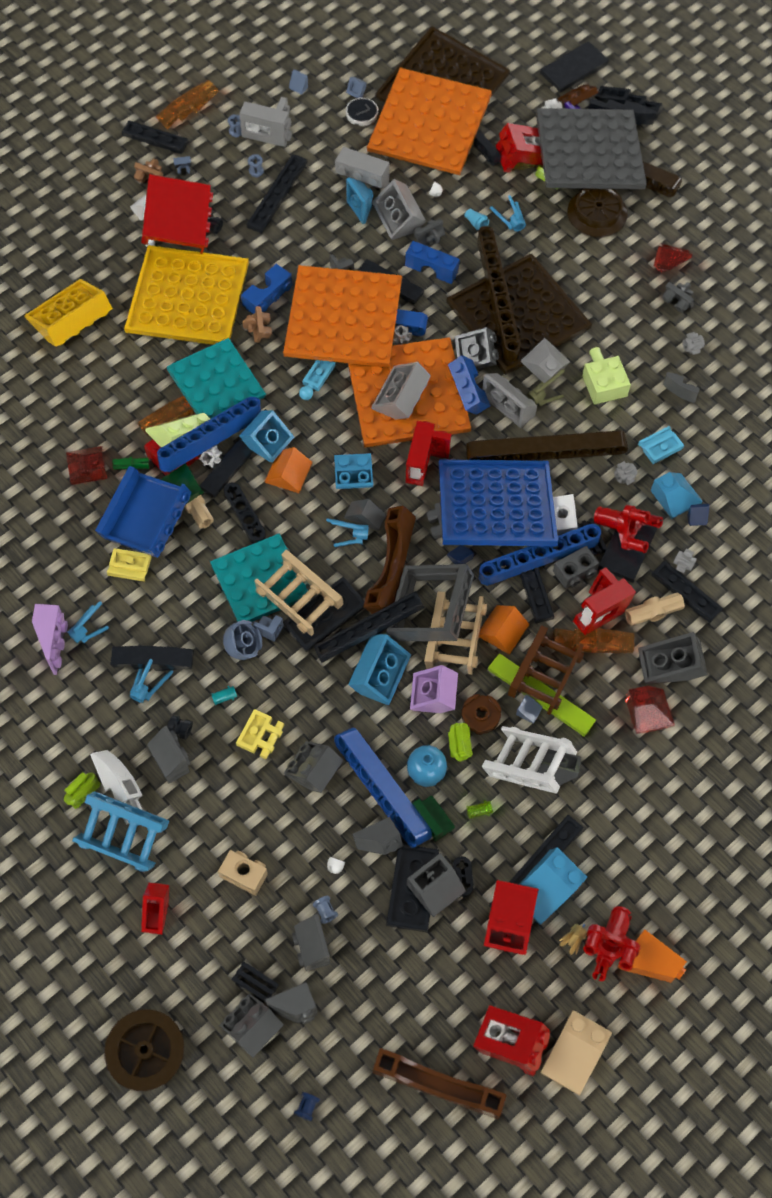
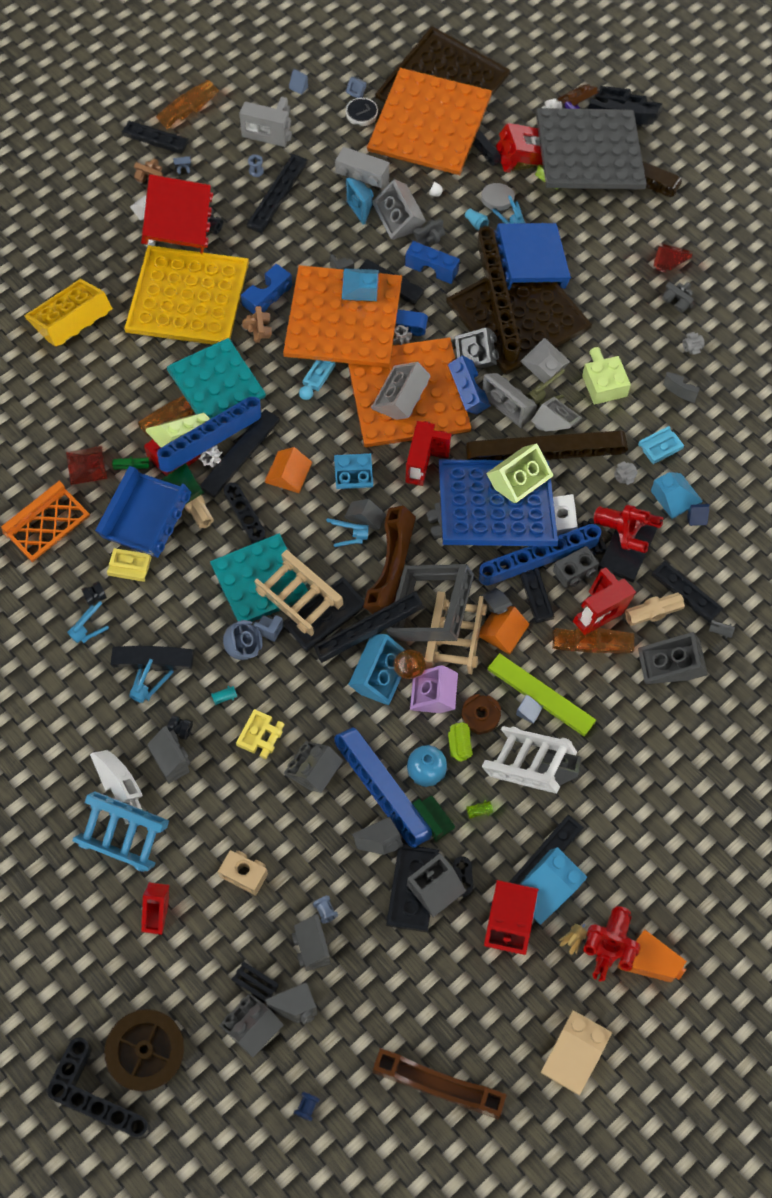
(32, 512): none -> orange fence
(50, 628): lavender slope -> none
(80, 788): lime piece -> none
(89, 595): none -> black wheel
(90, 1100): none -> black beam
(234, 125): sand blue bush -> none
(267, 435): dark azure slope -> none
(334, 865): white hinge -> none
(360, 284): none -> dark azure slope
(409, 664): none -> clear orange hair
(460, 555): dark blue slope -> none
(496, 196): none -> light grey tile
(496, 601): none -> dark grey slope
(520, 473): none -> yellowish green slope
(528, 1046): red brick -> none
(532, 253): none -> blue panel
(535, 655): reddish brown fence -> none
(555, 416): none -> light grey slope
(574, 66): black tile -> none
(597, 212): dark brown piece -> none
(649, 709): clear red slope -> none
(685, 560): light grey gear -> none
(722, 629): none -> dark grey pin

